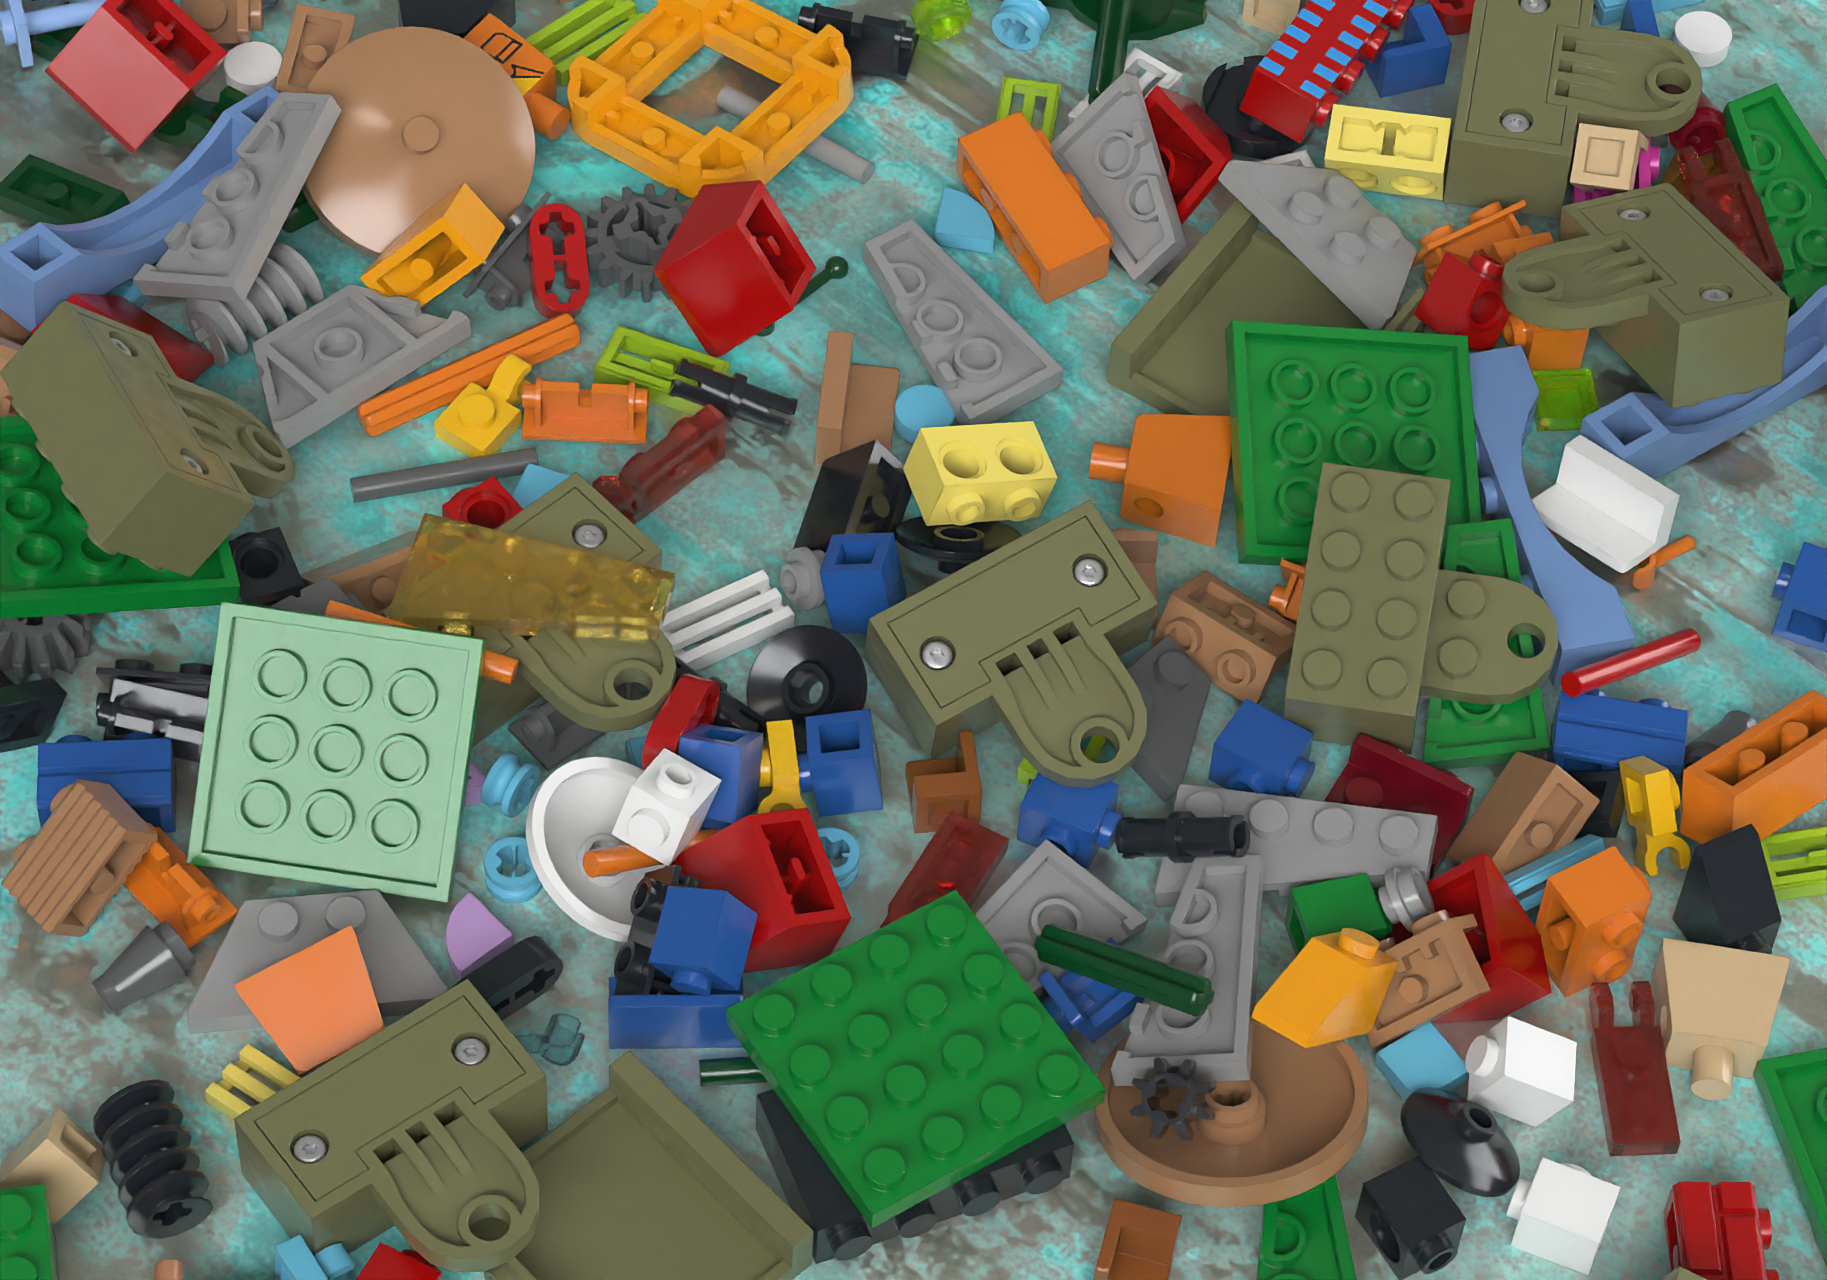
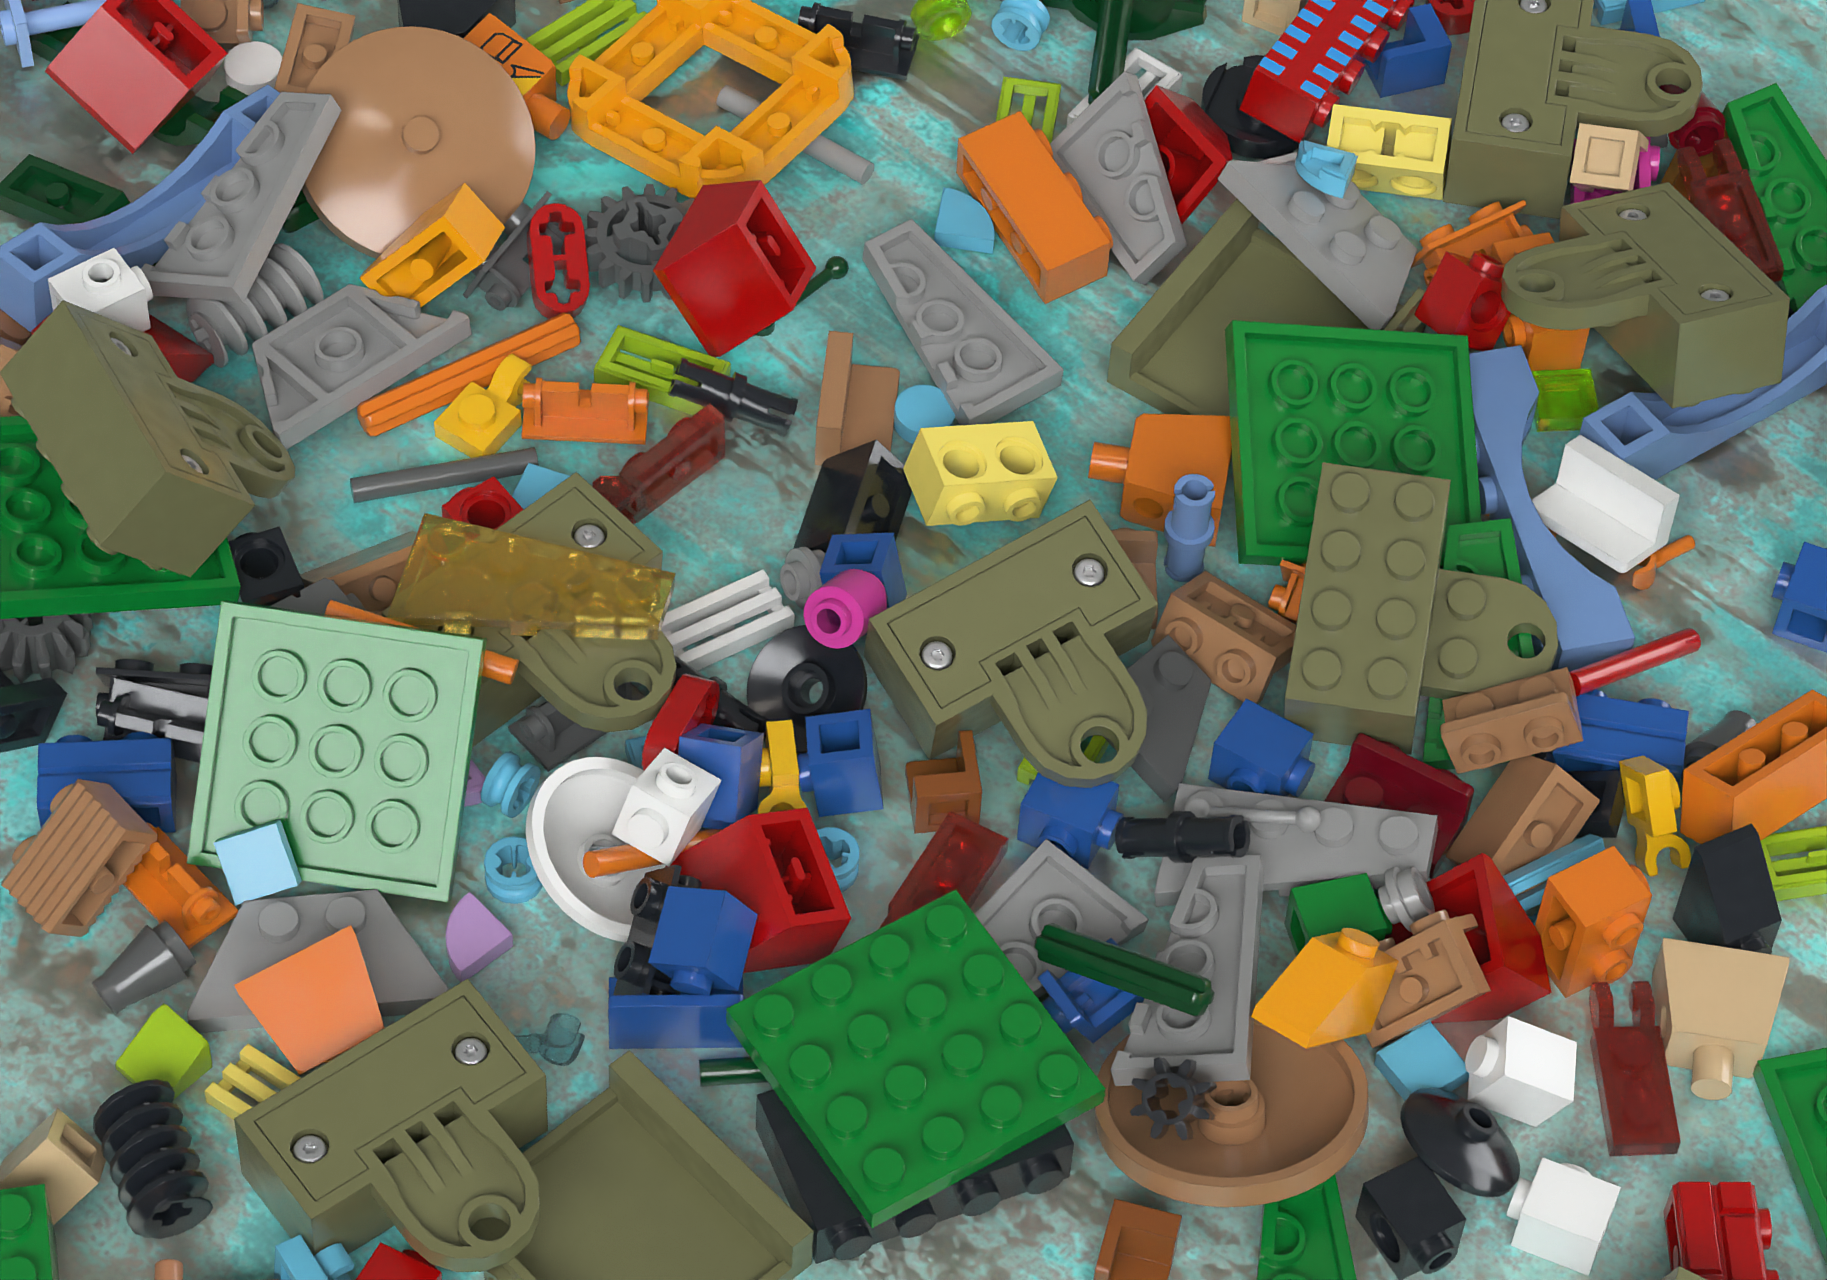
(106, 288): none -> white brick
(166, 1051): none -> lime slope
(257, 862): none -> medium azure tile
(517, 976): black beam -> none
(842, 607): none -> dark pink brick
(954, 544): black dish -> none
(1189, 527): none -> medium blue pin
(1306, 818): none -> light grey hinge
(1325, 167): none -> medium azure tile
(1511, 721): none -> medium nougat bracket
(1704, 37): white tile -> none

